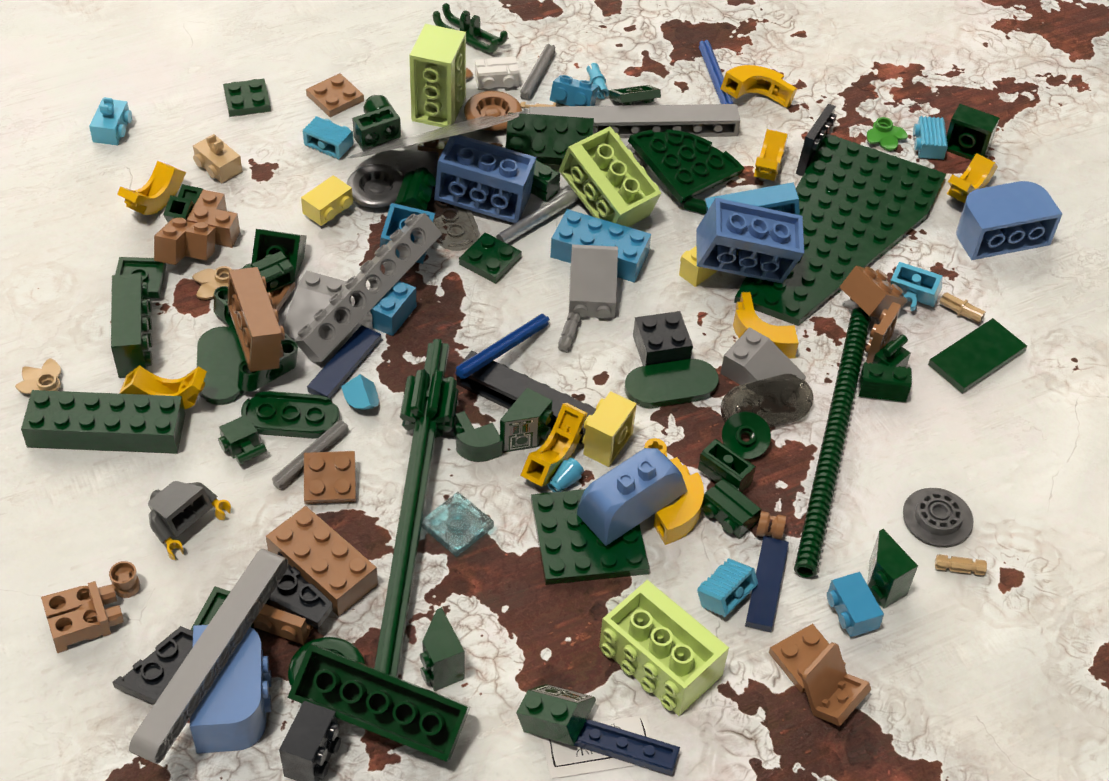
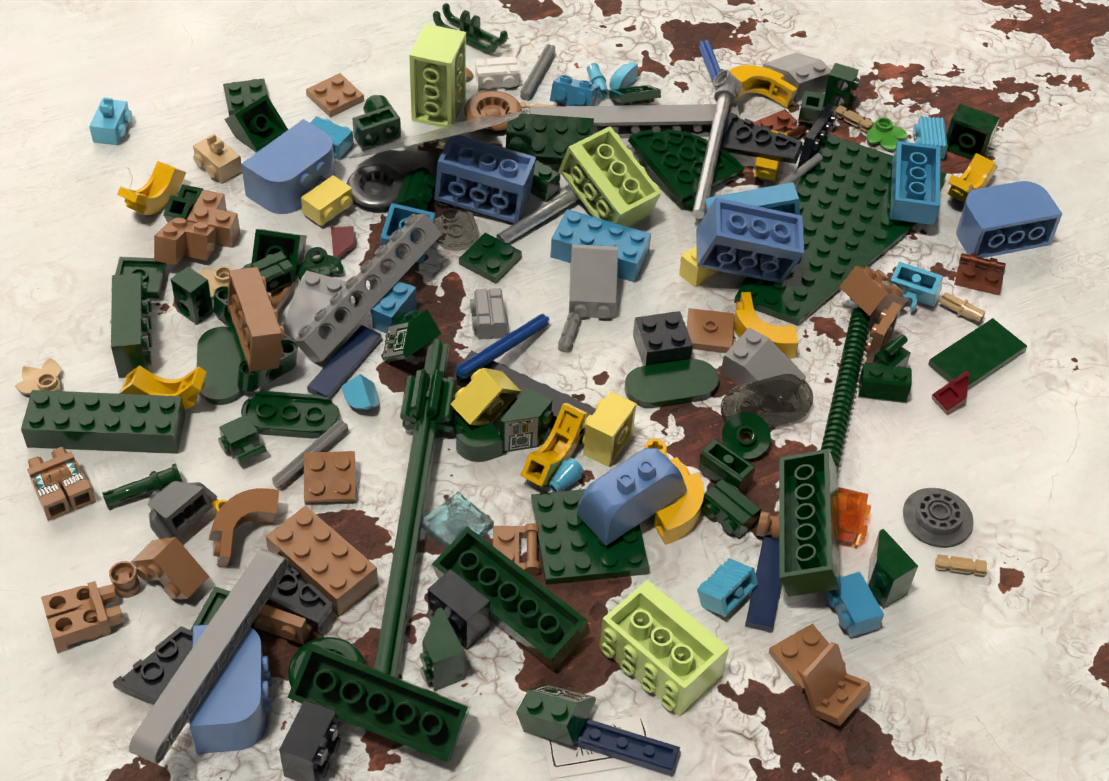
(55, 474): none -> medium nougat hips
(135, 489): none -> dark green pin
(172, 566): none -> medium nougat brick
(192, 295): none -> dark green brick
(244, 507): none -> medium nougat arch
(257, 124): none -> dark green slope
(289, 168): none -> medium blue brick
(324, 265): none -> dark green plate
(342, 240): none -> dark red tile
(409, 334): none -> dark green slope
(463, 605): none -> black brick
(485, 397): none -> light yellow brick
(489, 313): none -> light grey brick
(507, 542): none -> medium nougat plate
(516, 599): none -> dark green brick
(624, 76): none -> medium azure brick
(710, 329): none -> medium nougat plate
(727, 88): none -> flat silver piece
(751, 140): none -> black wing
(782, 122): none -> copper plate
(801, 72): none -> light grey slope
(803, 169): none -> light grey bar
(808, 523): none -> dark green brick
(811, 107): none -> dark green brick
(841, 85): none -> dark green brick
(851, 516): none -> clear orange brick
(853, 118): none -> tan axle
(915, 183): none -> dark azure brick
(952, 394): none -> dark red tile
(978, 278): none -> copper plate

